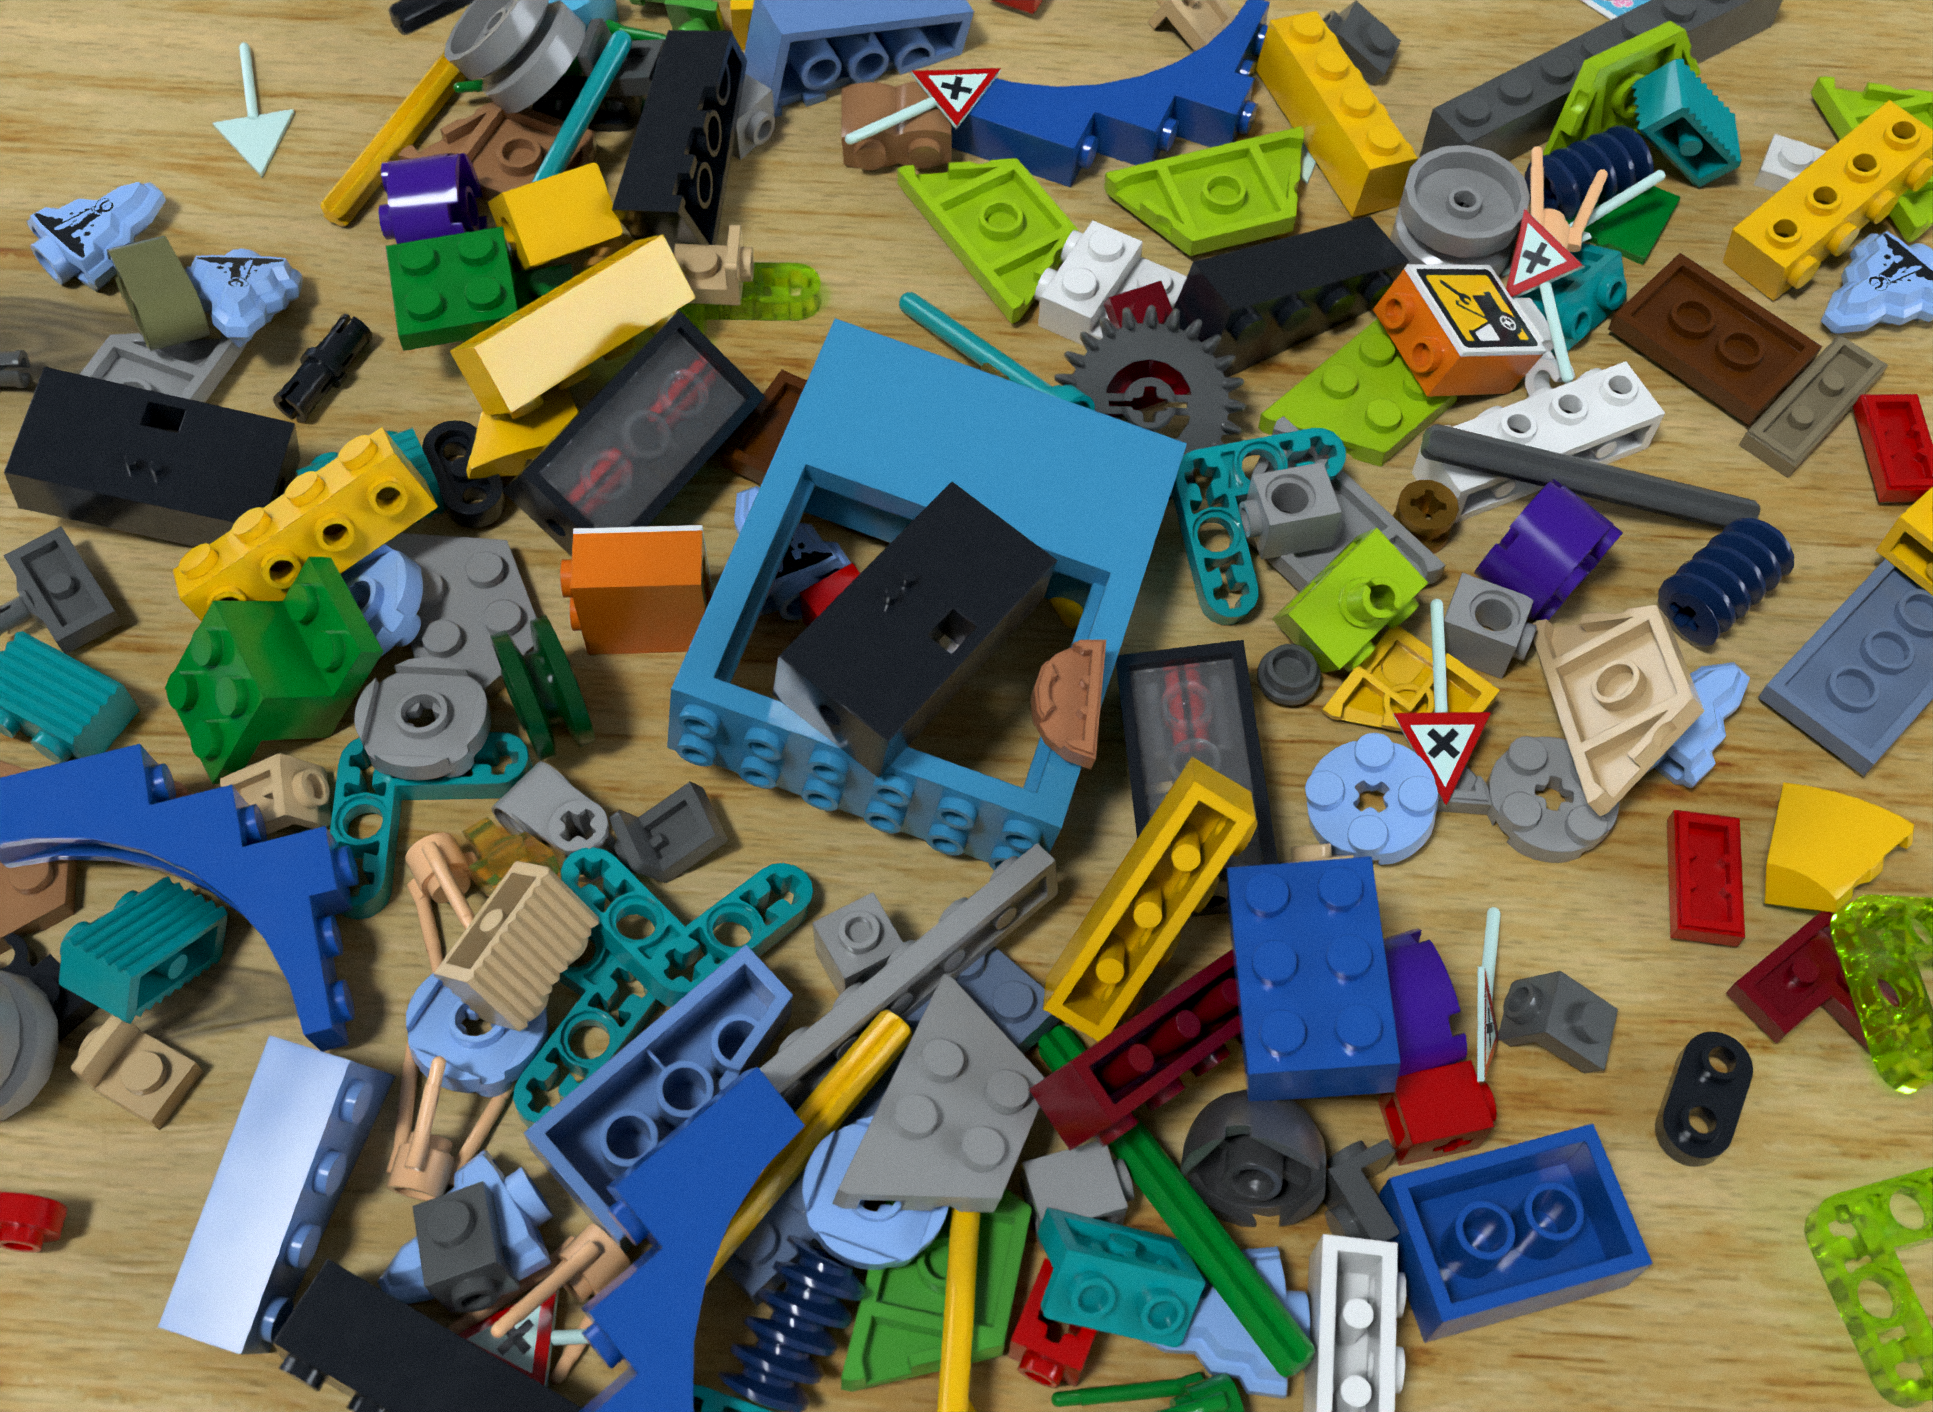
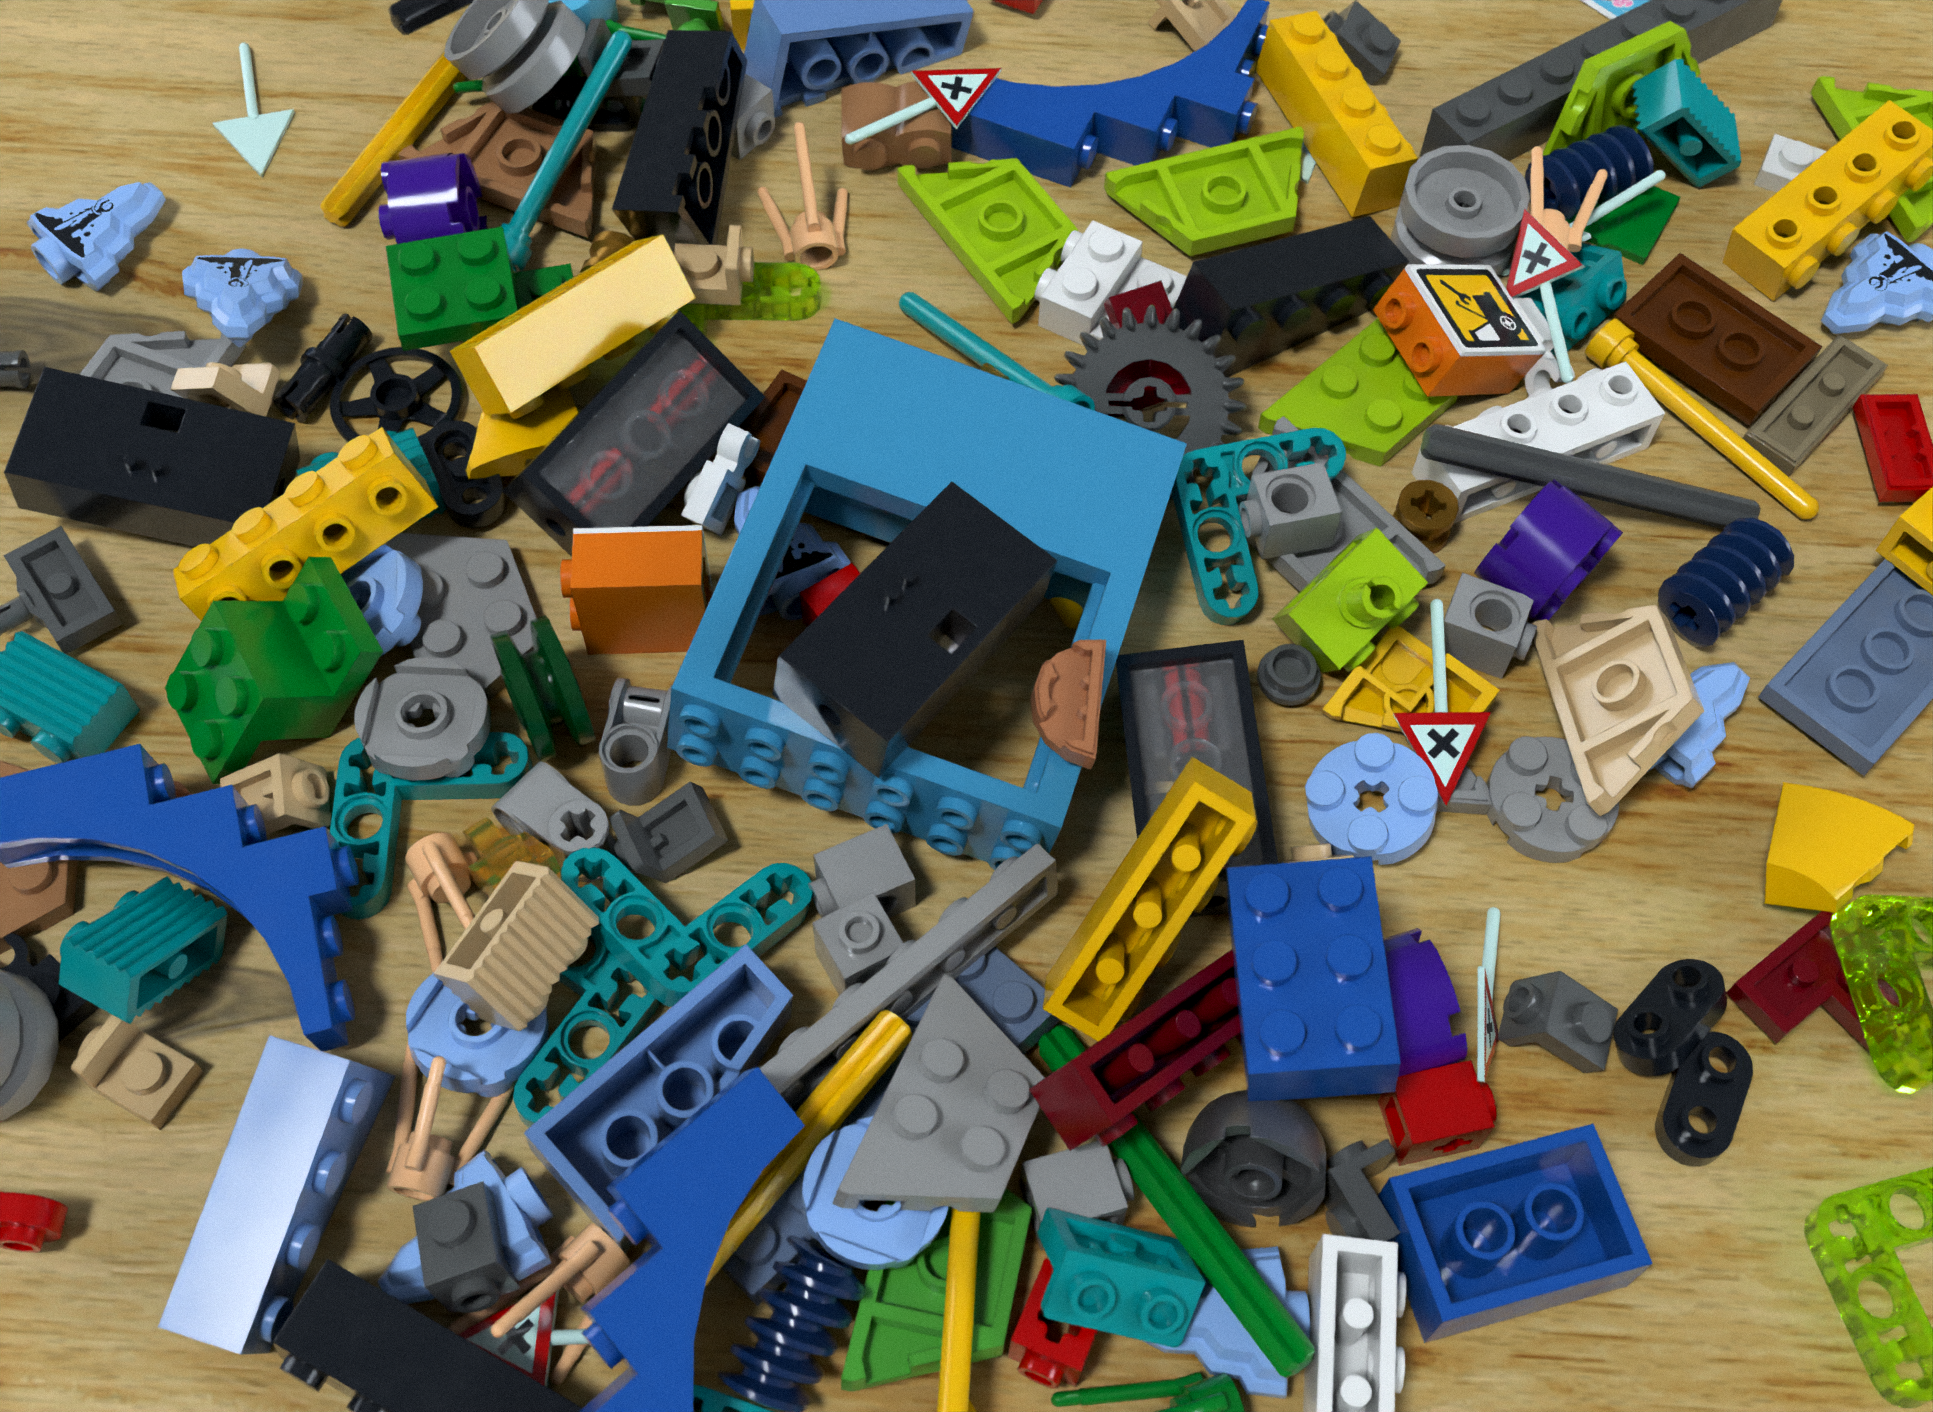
(158, 293): olive beam -> none
(237, 387): none -> tan bracket
(396, 395): none -> black wheel
(555, 216): yellow piece -> none
(635, 732): none -> light grey piece
(713, 491): none -> white plate
(812, 236): none -> light nougat plant
(862, 867): none -> light grey brick
(1616, 345): none -> yellow piece
(1682, 1007): none -> black plate
(1705, 878): red plate -> none

